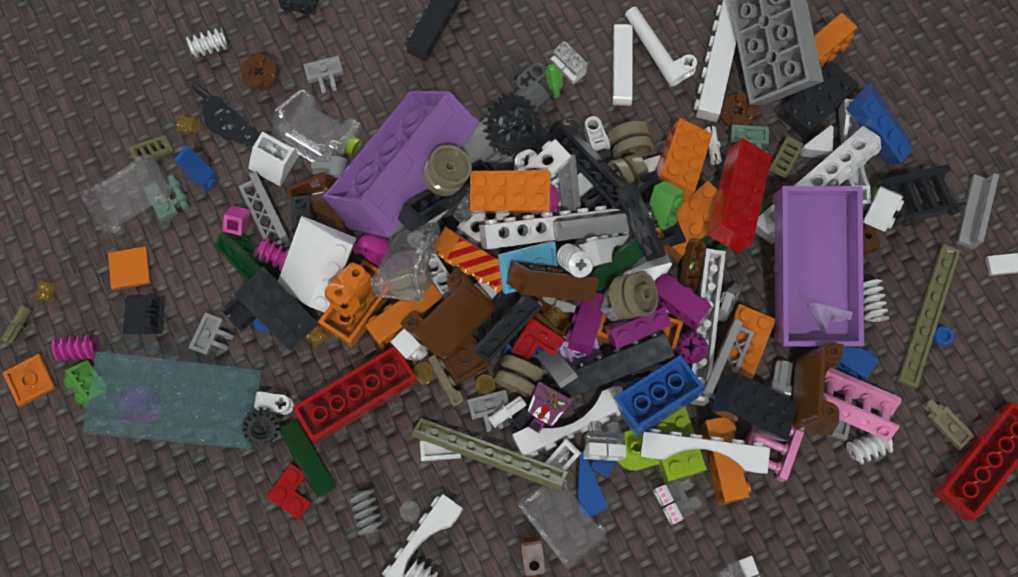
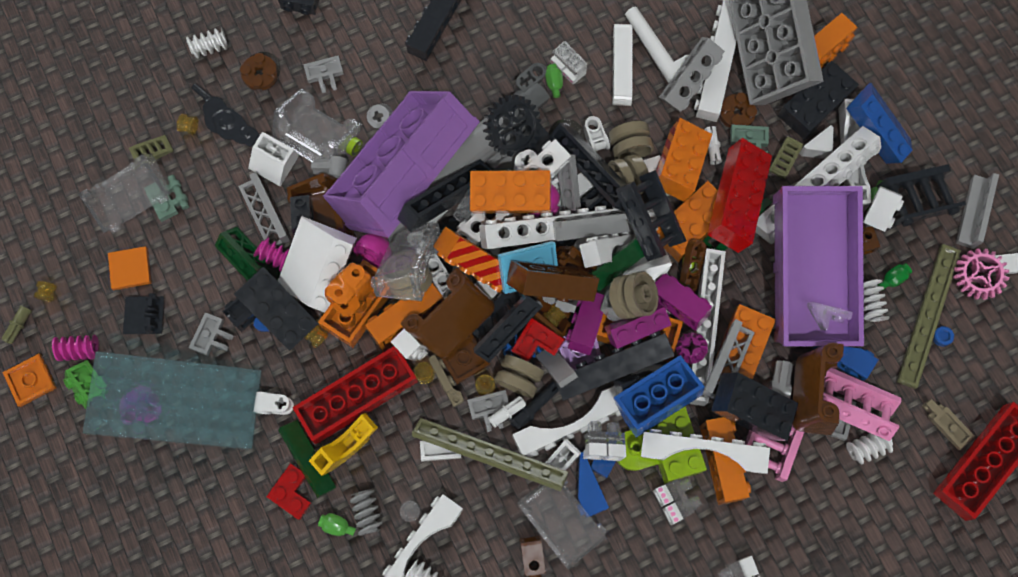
(196, 169): blue slope -> none
(236, 220): dark pink brick -> none
(257, 415): black tyre -> none
(335, 525): none -> bright green plant
(345, 446): none -> yellow arch
(374, 111): none -> light grey piece
(446, 170): dark tan wheel -> none
(547, 407): torso -> none
(574, 260): white piece -> none
(665, 203): bright green slope -> none
(713, 55): none -> light grey brick
(729, 299): light grey hinge -> none
(896, 276): none -> green plant
(978, 267): none -> bright pink gear

